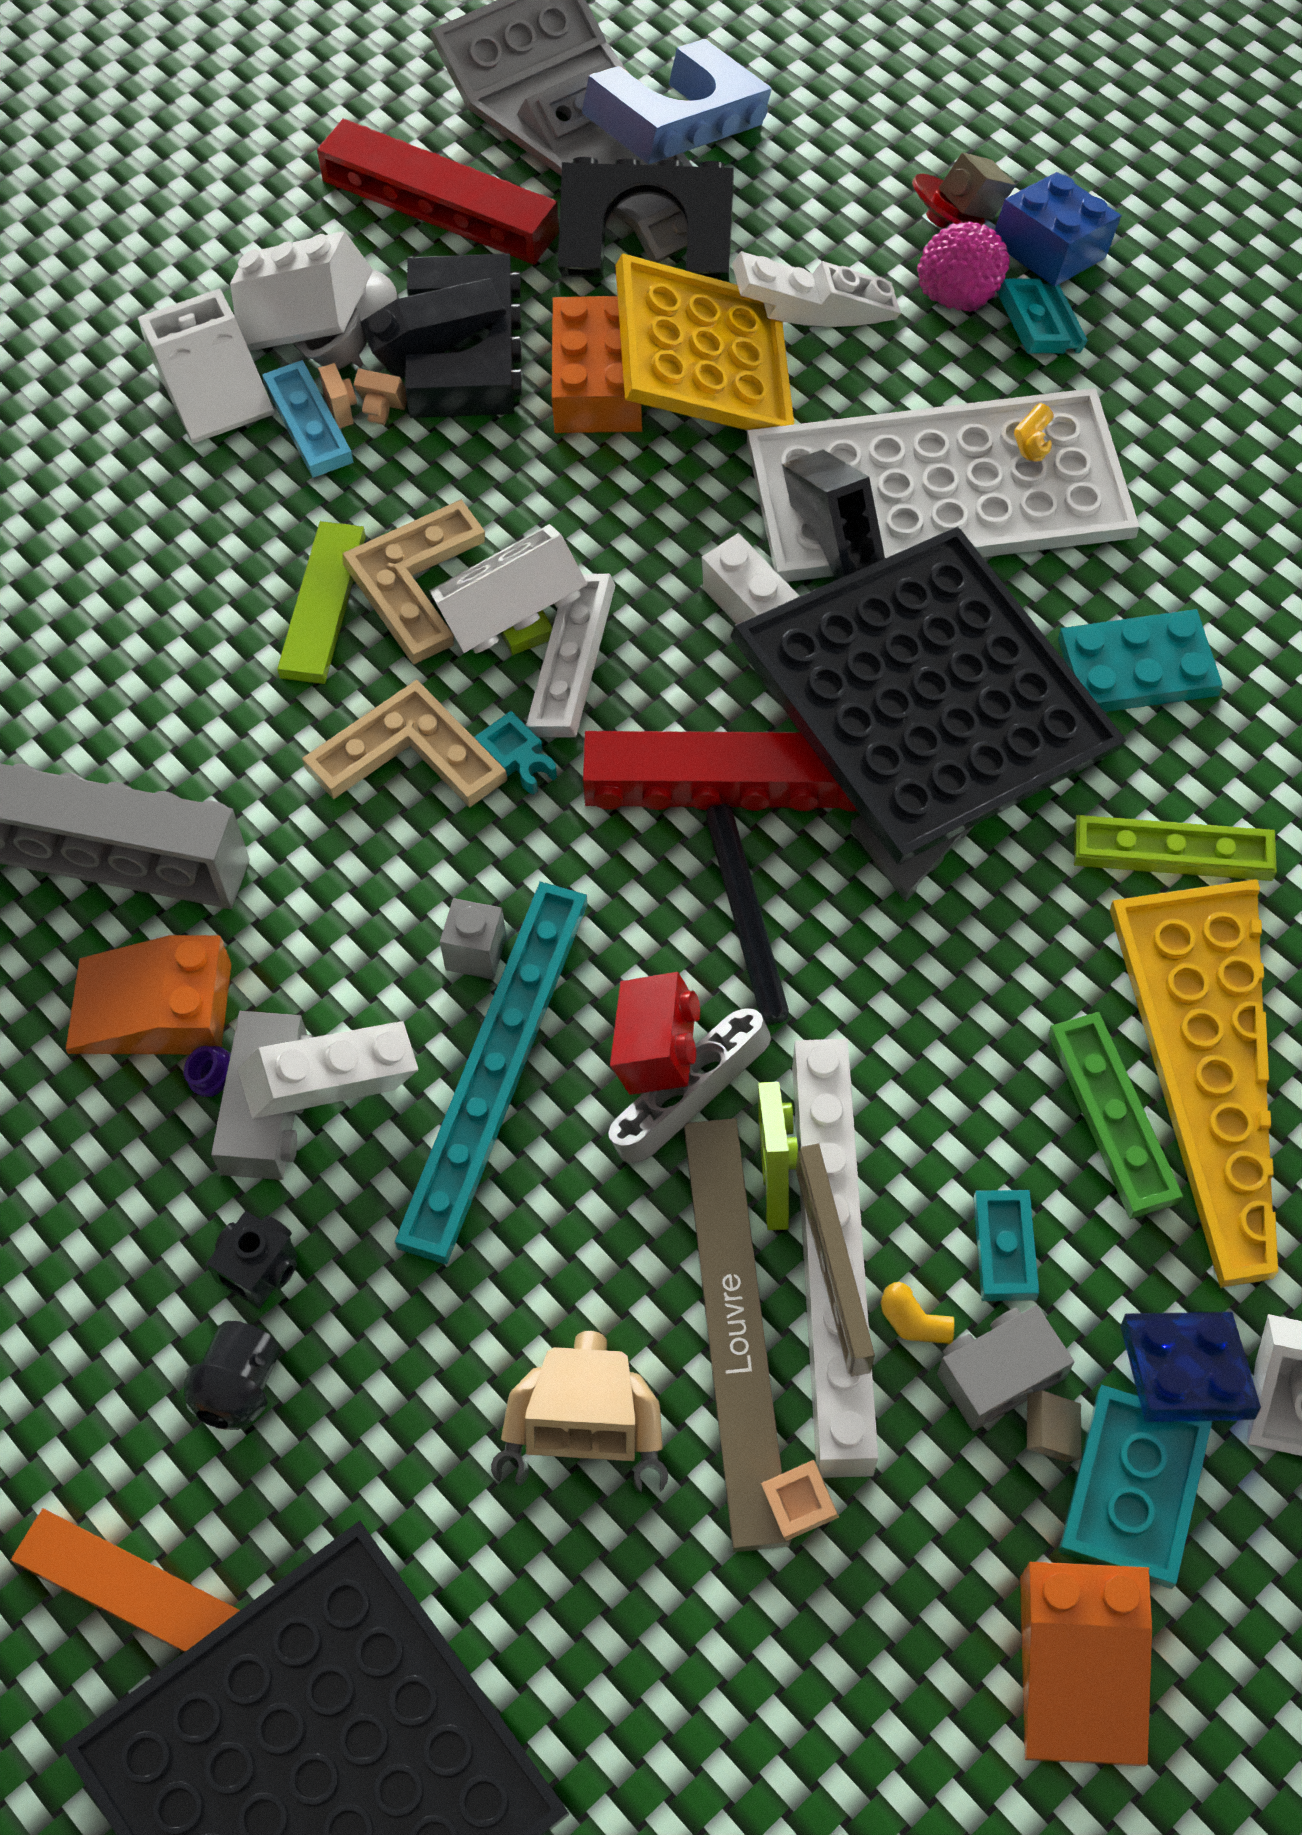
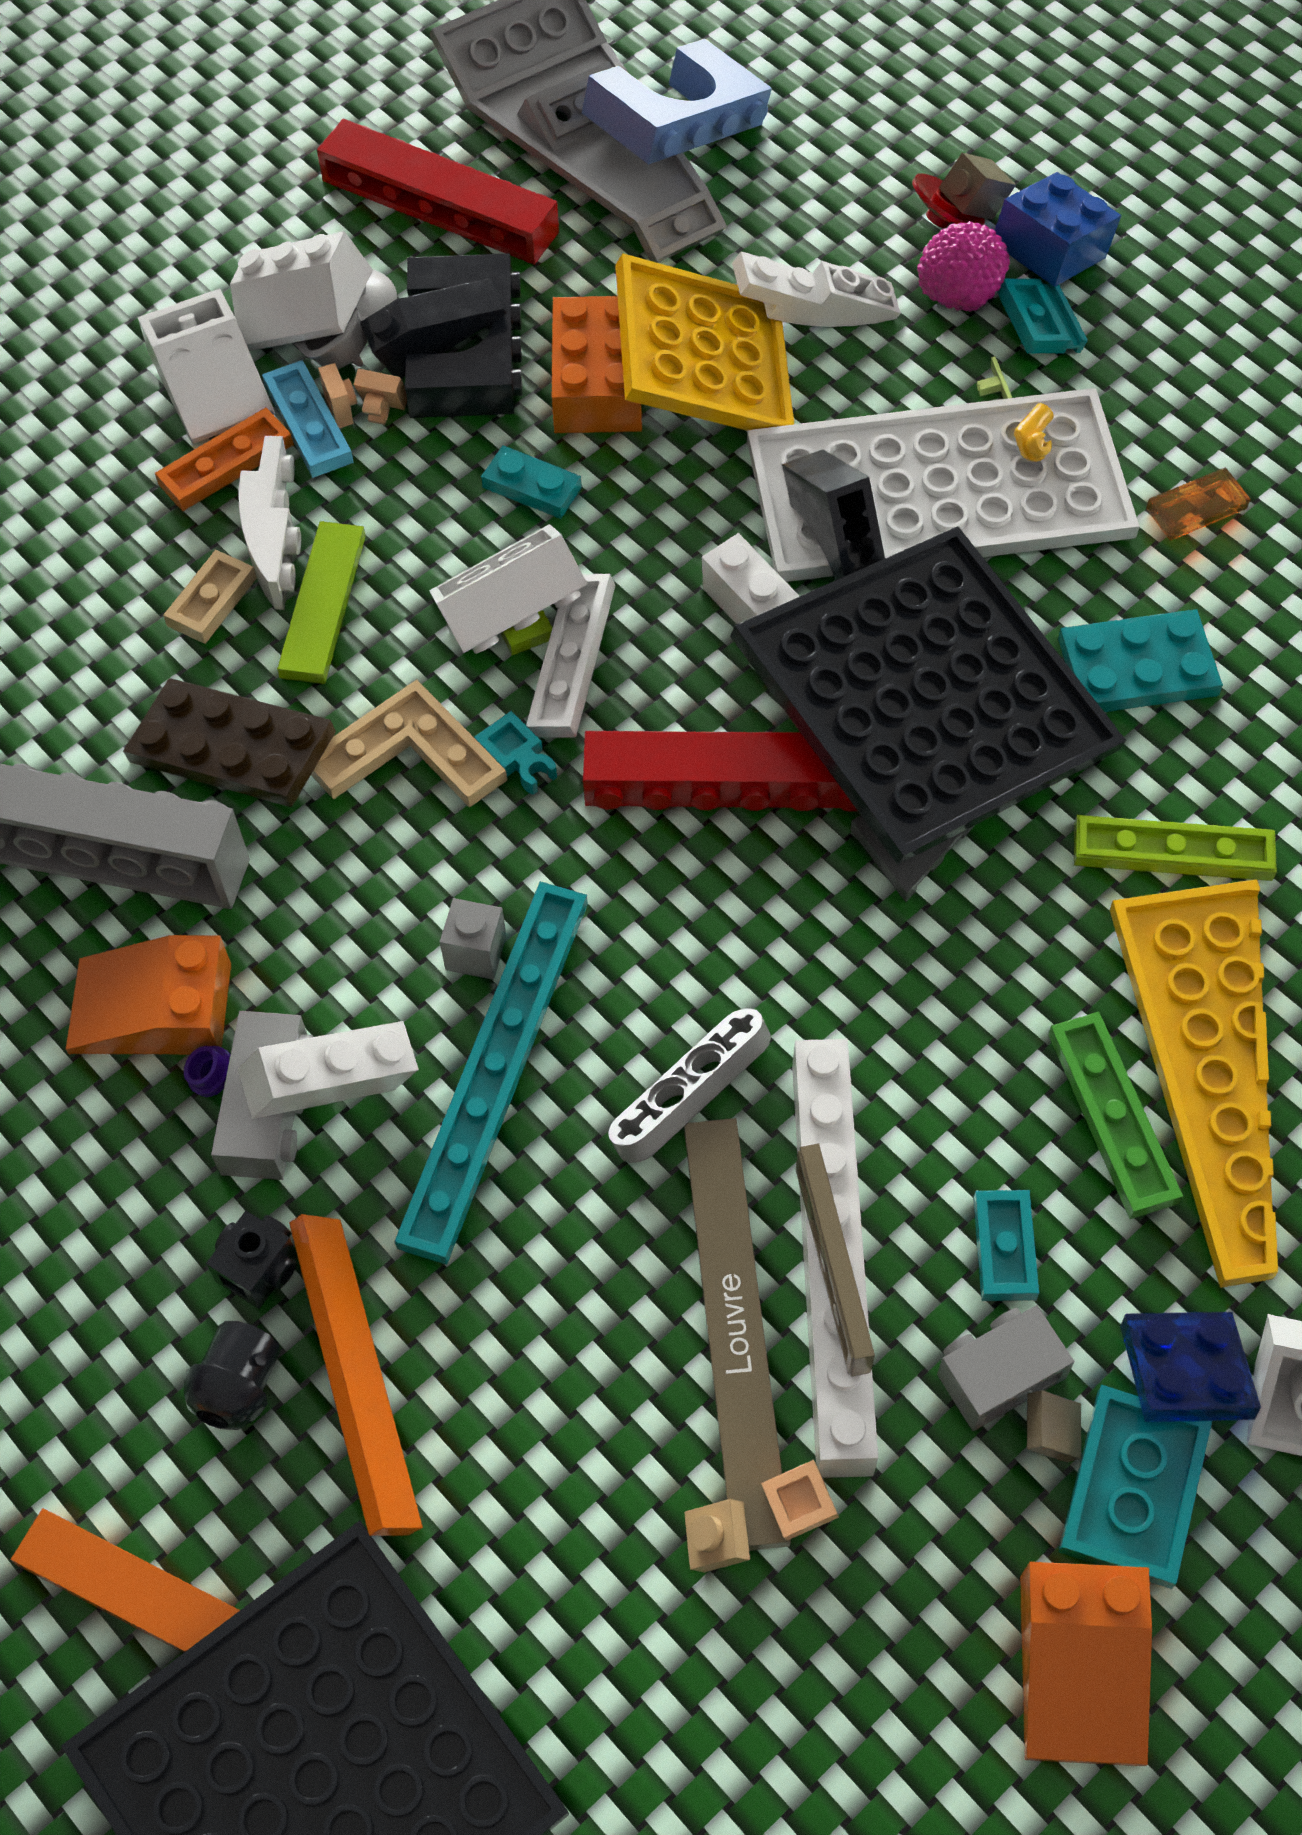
(210, 596): none -> tan plate
(220, 460): none -> orange plate
(230, 742): none -> dark brown plate
(268, 521): none -> white slope
(355, 1377): none -> orange tile
(386, 568): tan plate -> none
(531, 481): none -> teal plate
(583, 1408): tan torso -> none
(595, 190): black arch -> none
(654, 1033): red brick -> none
(717, 1535): none -> tan plate
(747, 914): black axle -> none
(777, 1152): lime wing -> none
(909, 1318): yellow arm -> none
(994, 383): none -> yellowish green piece
(1198, 503): none -> clear orange tile

